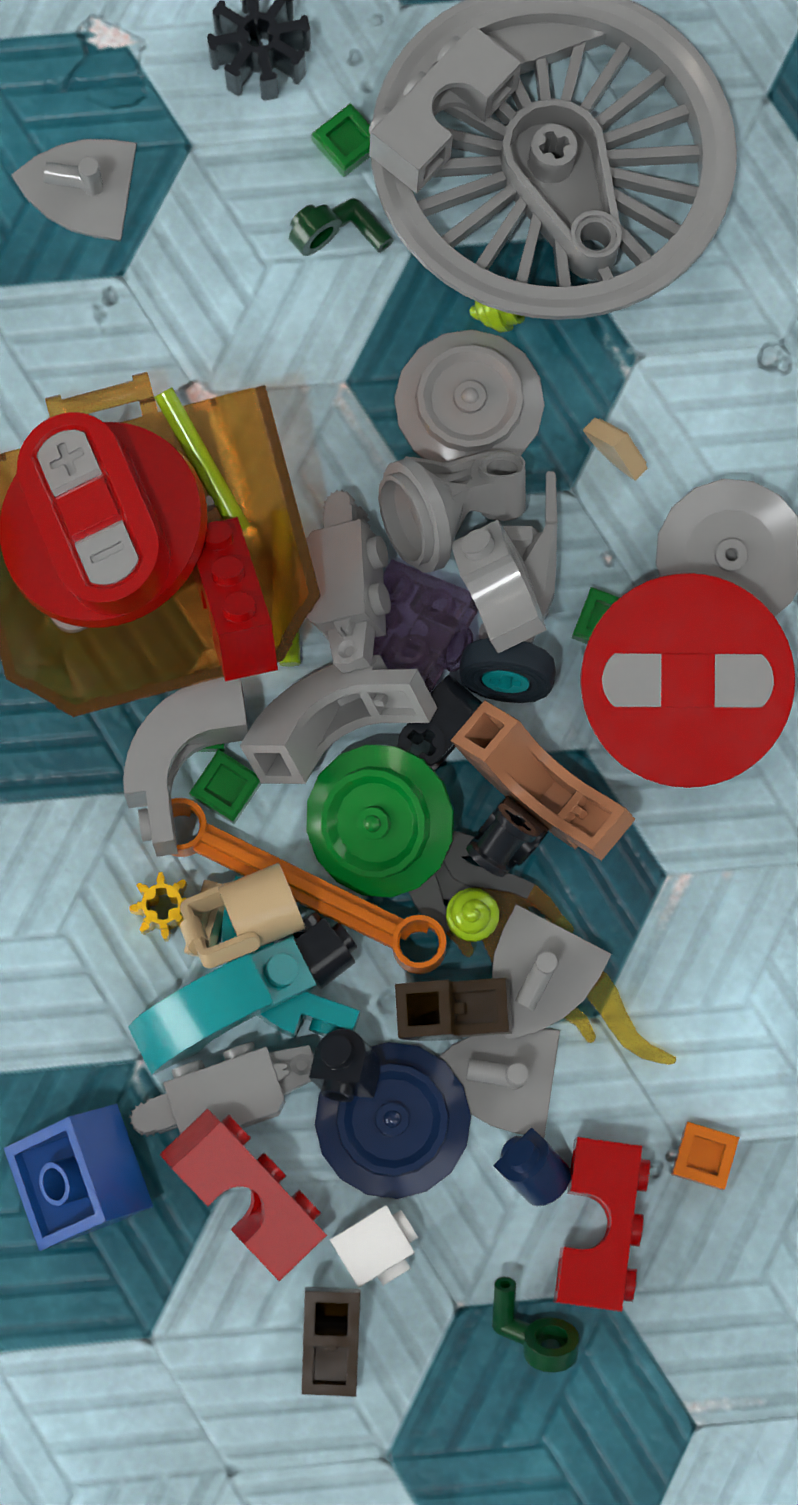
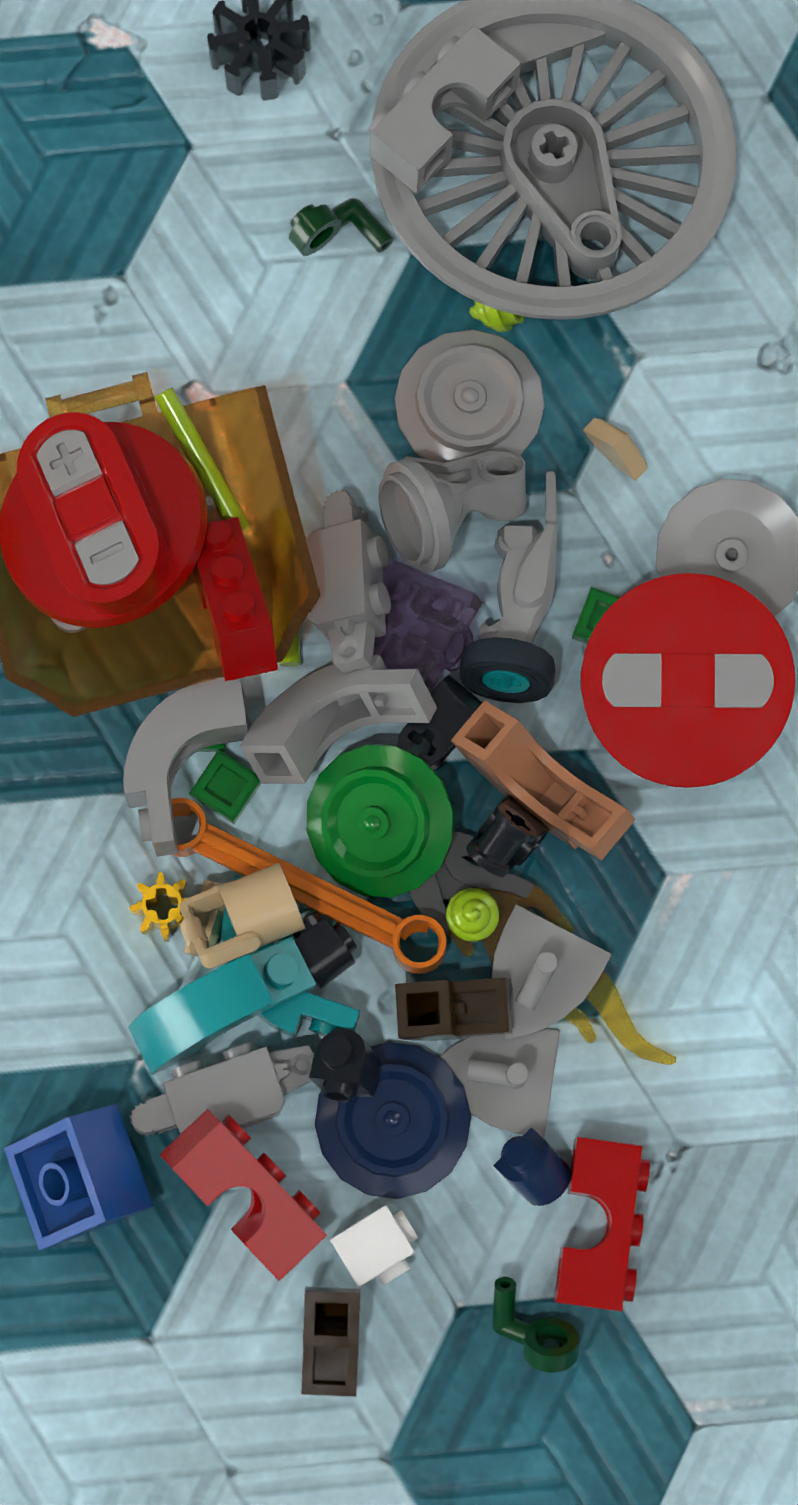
(81, 185): light grey shield -> none
(344, 140): green tile -> none
(499, 585): light grey arch -> none
(705, 1156): orange tile -> none

